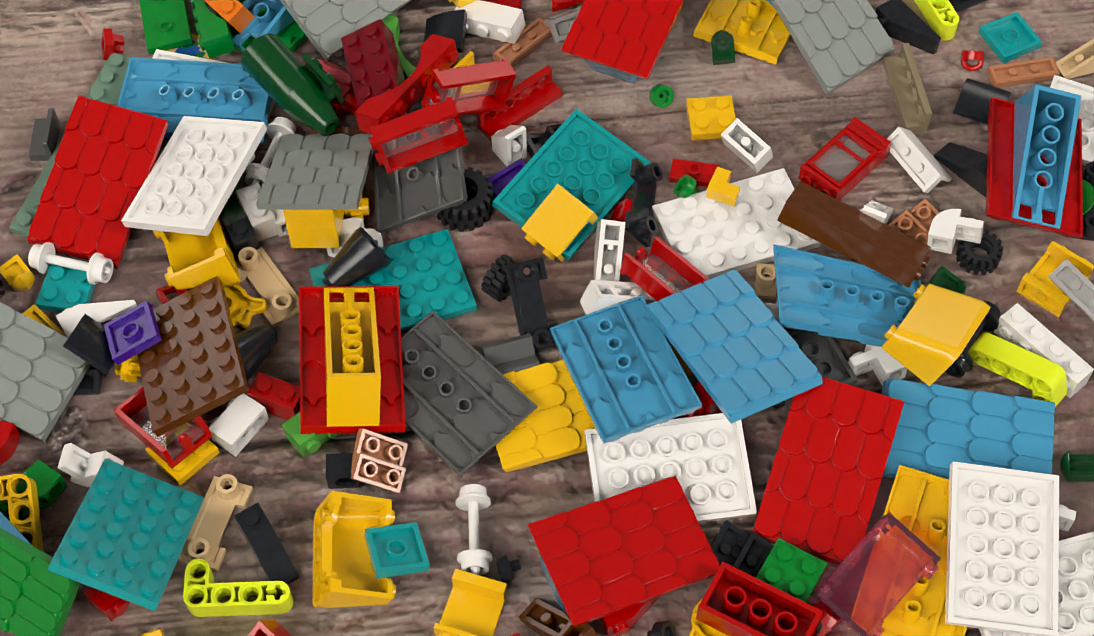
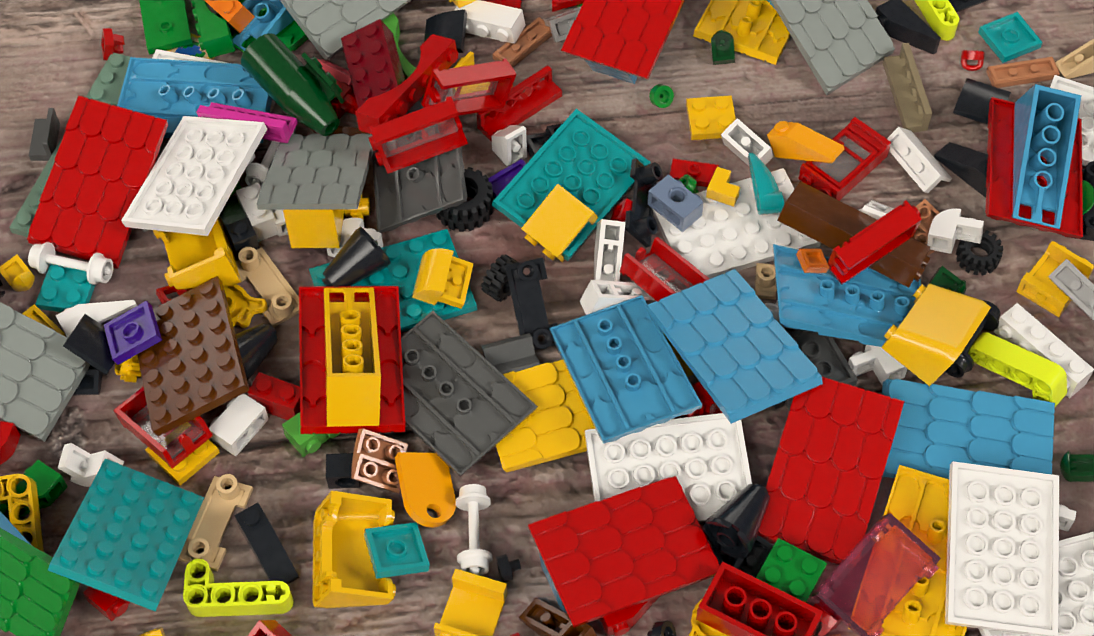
(276, 124): none -> dark pink fence
(425, 485): none -> light orange tile
(442, 278): none -> yellow brick
(675, 202): none -> sand blue brick
(738, 521): none -> black cone
(766, 192): none -> teal piece
(799, 142): none -> light orange slope
(812, 260): none -> orange tile
(874, 242): none -> red door

